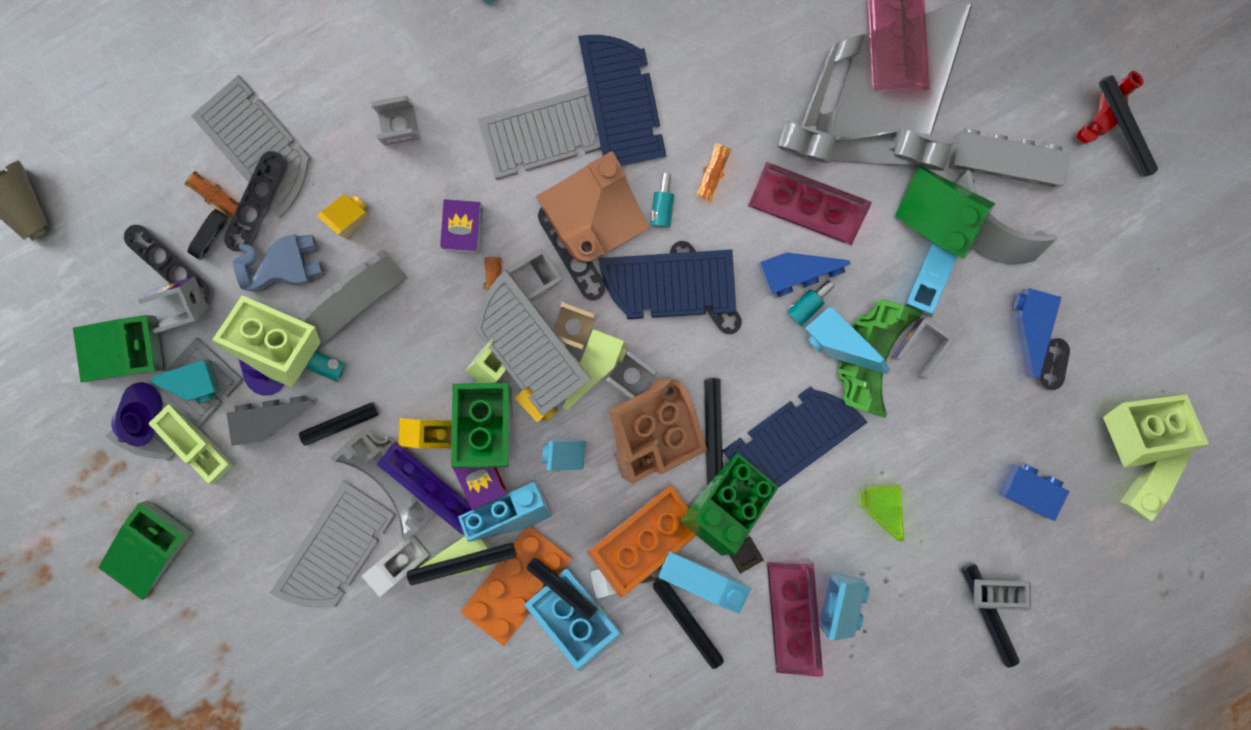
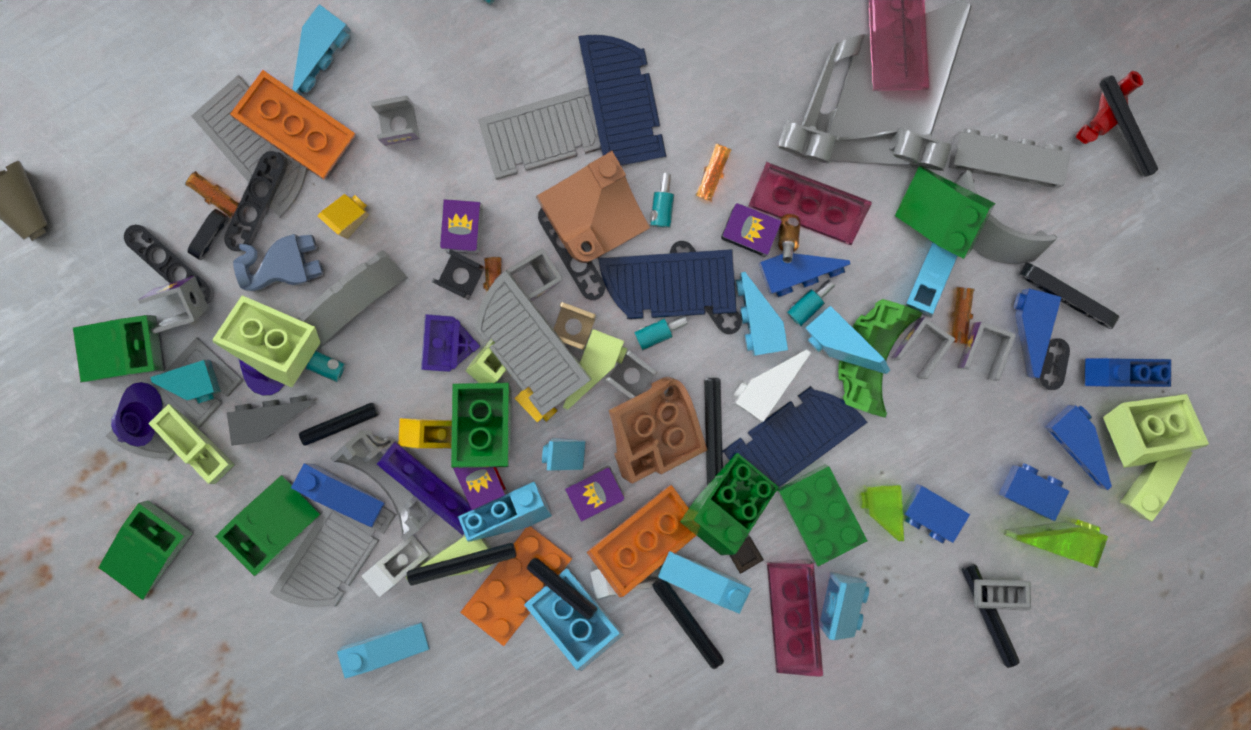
(267, 525): none -> green slope
(293, 124): none -> orange plate
(318, 42): none -> medium azure slope
(337, 494): none -> blue slope
(382, 650): none -> medium azure slope
(445, 343): none -> dark purple slope
(459, 261): none -> black piece
(595, 493): none -> dark purple piece
(658, 332): none -> teal piece
(750, 230): none -> dark purple piece
(764, 324): none -> medium azure slope
(765, 389): none -> white slope
(789, 236): none -> clear orange piece
(822, 515): none -> green brick
(934, 513): none -> blue brick
(962, 314): none -> clear orange pin
(1001, 355): none -> light grey piece
(1070, 296): none -> black beam
(1074, 541): none -> clear neon green slope
(1080, 440): none -> blue slope
(1127, 372): none -> blue slope

